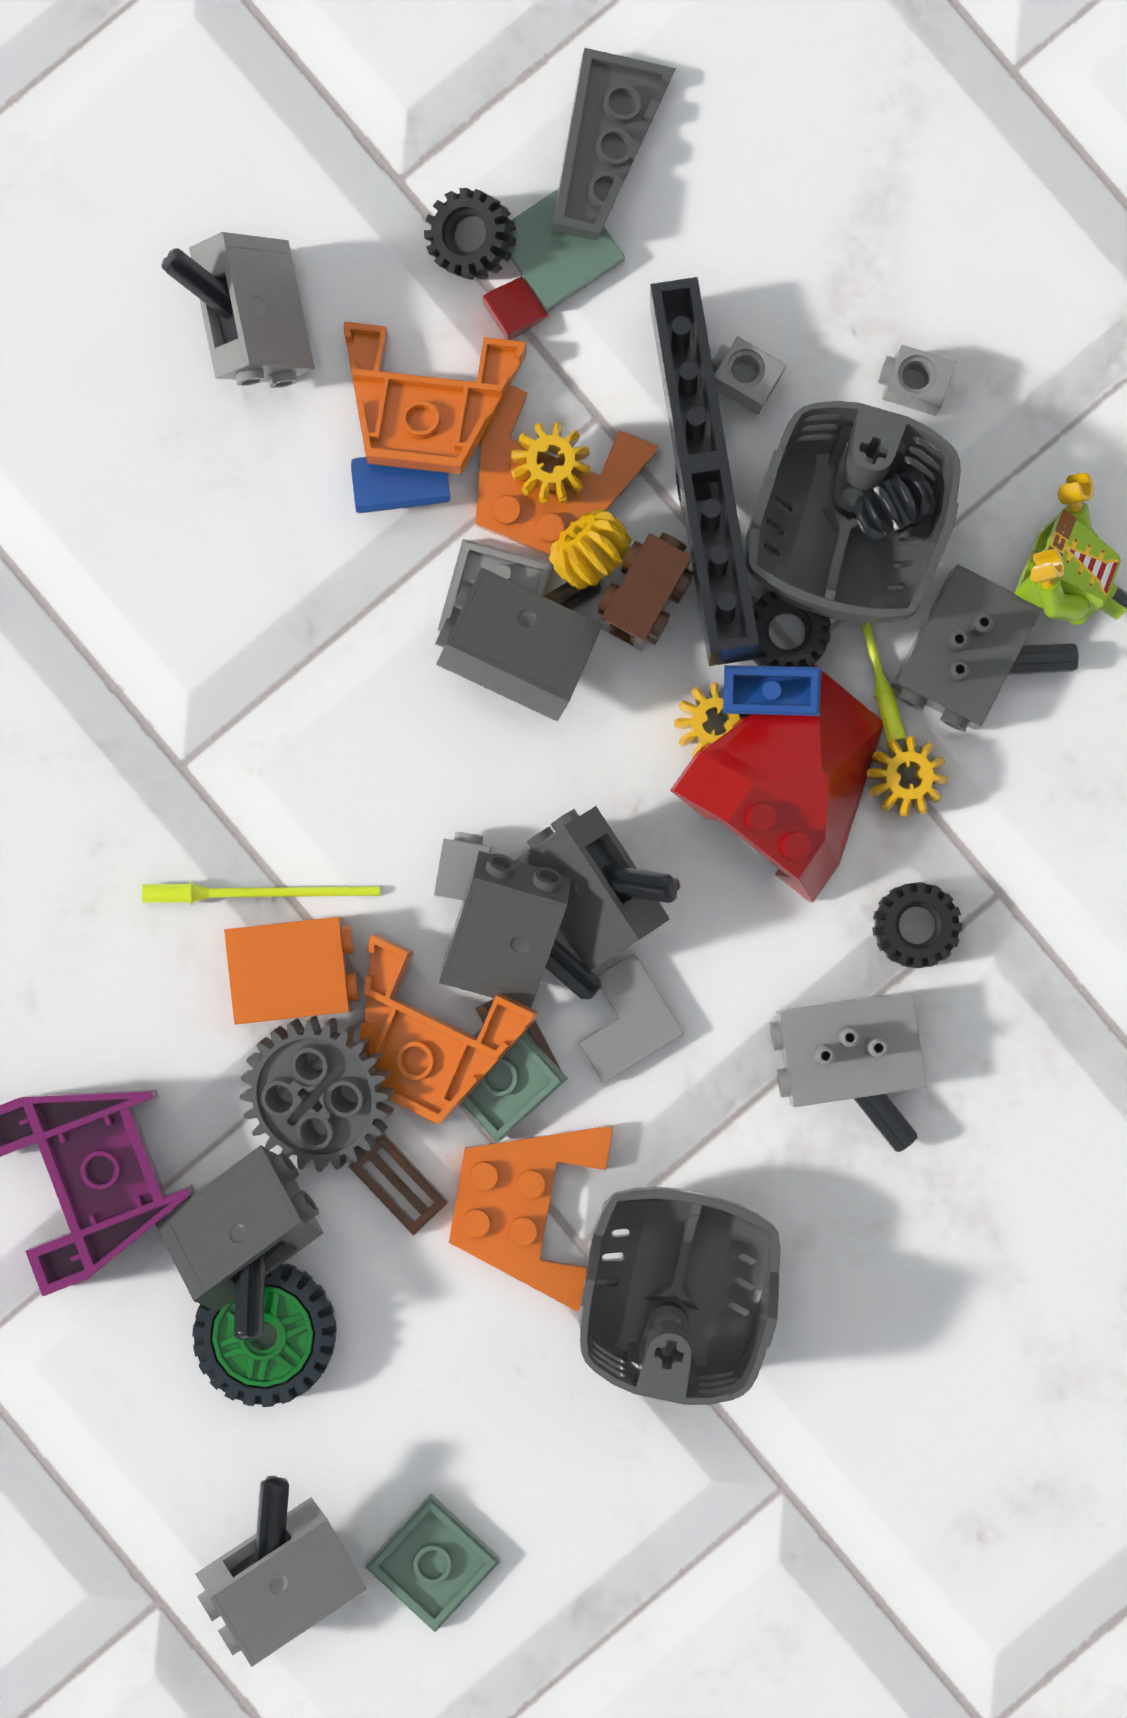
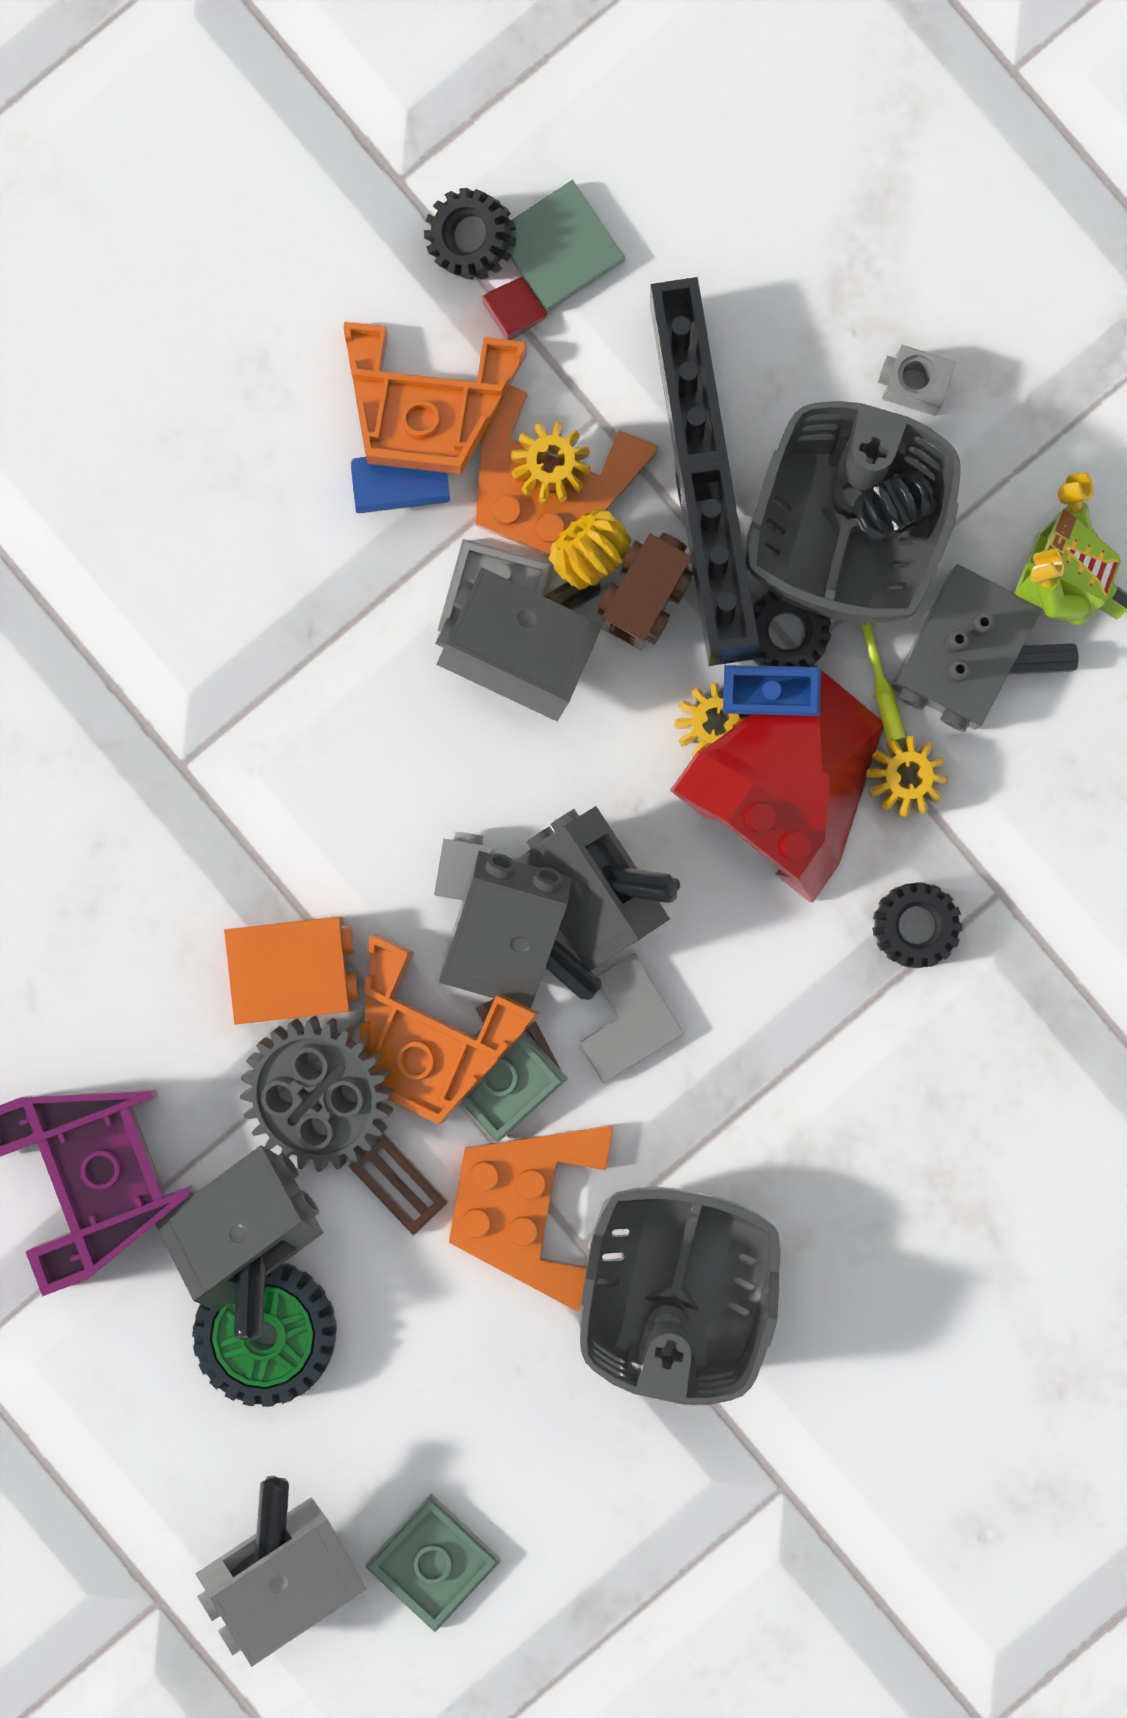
(191, 892): neon yellow piece -> none
(247, 307): light grey piece -> none
(606, 128): dark grey wing -> none
(752, 394): light grey brick -> none
(855, 1053): light grey piece -> none

